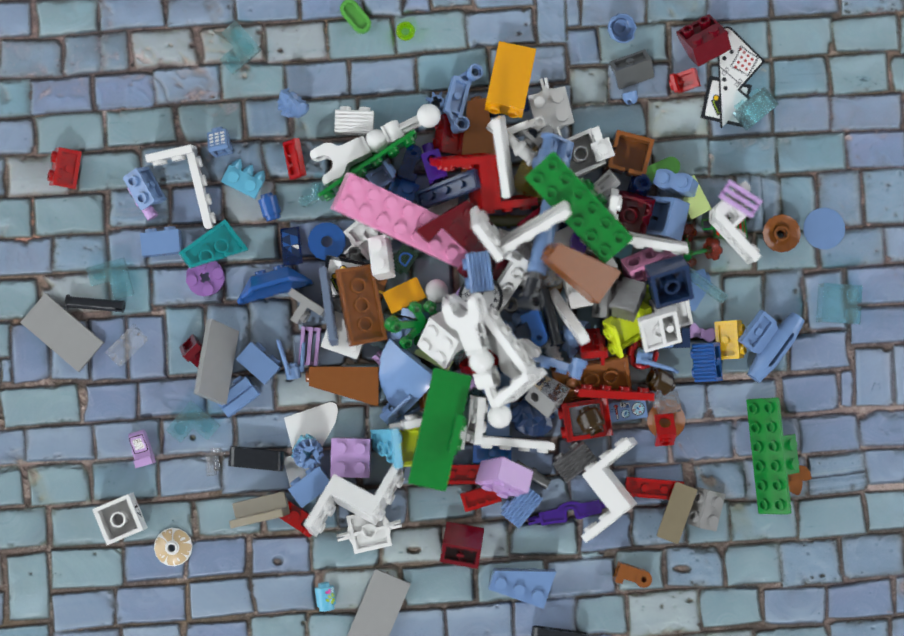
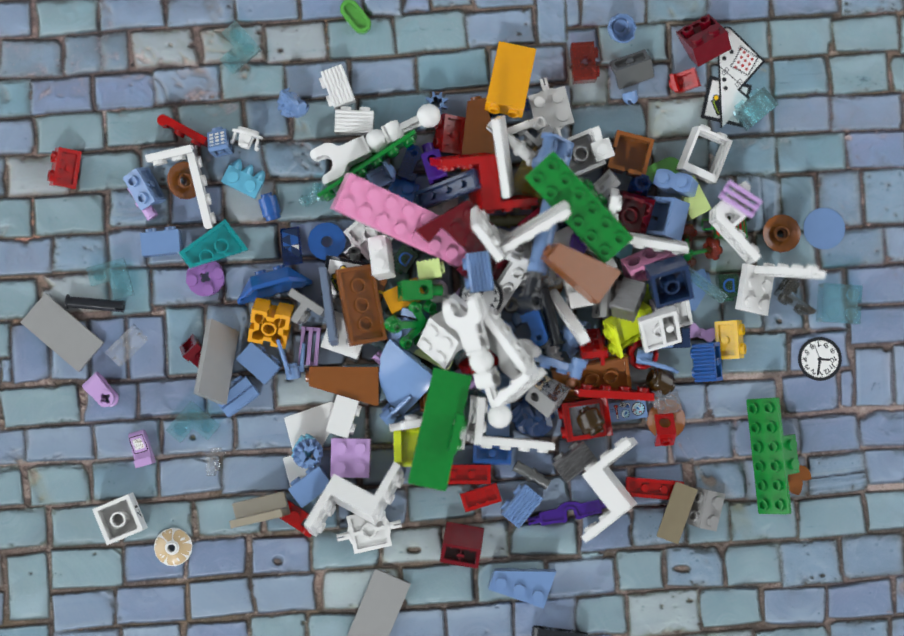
(98, 388): none -> lavender piece
(179, 171): none -> dark orange dish
(182, 130): none -> red plate
(246, 137): none -> white piece
(256, 458): black beam -> none
(270, 322): none -> light orange brick
(294, 158): red plate -> none
(325, 596): medium azure brick -> none
(337, 86): none -> white brick
(343, 416): none -> white brick
(387, 443): medium azure wing -> none
(405, 25): clear neon green plate -> none
(410, 290): none -> green torso
(430, 269): none -> yellowish green brick
(457, 97): medium blue plate -> none
(504, 477): lavender brick -> none
(582, 51): none -> clear red brick
(632, 573): dark orange leg -> none
(724, 146): none -> white window
(728, 284): none -> clear green brick
(757, 284): none -> white bracket
(769, 341): medium blue plate -> none
(785, 297): none -> clear smoke bracket
(819, 358): none -> sticker

